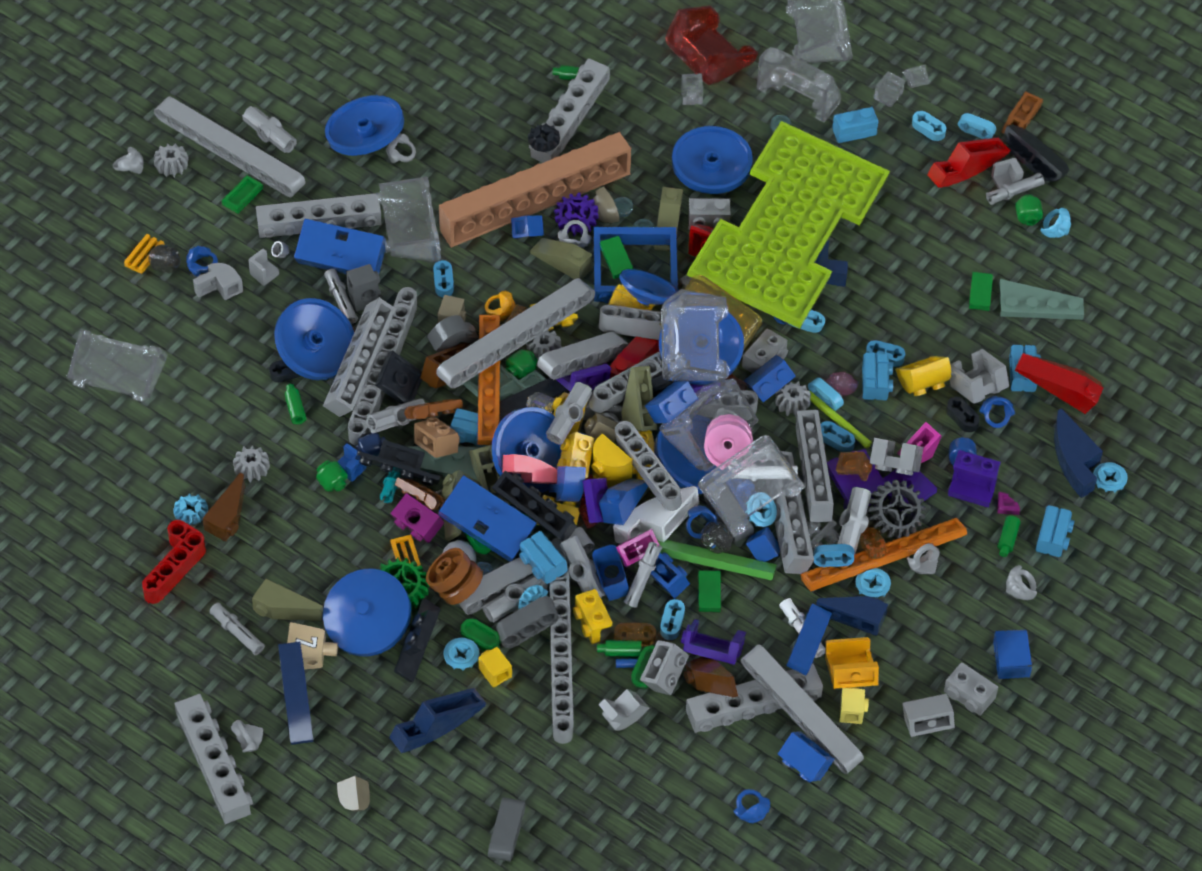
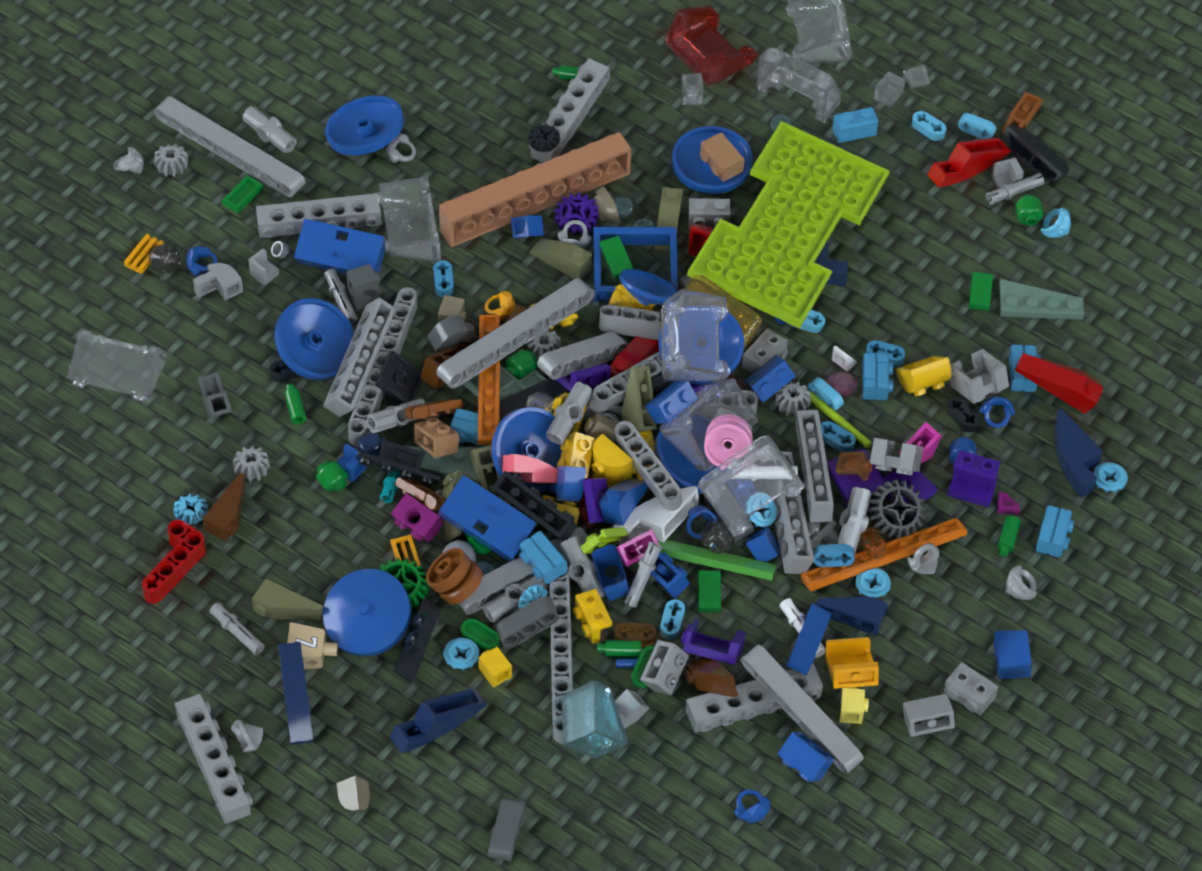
(213, 395): none -> dark grey brick
(592, 720): none -> clear light blue slope
(607, 537): none -> lime plate
(721, 157): none -> medium nougat brick
(842, 359): none -> white slope

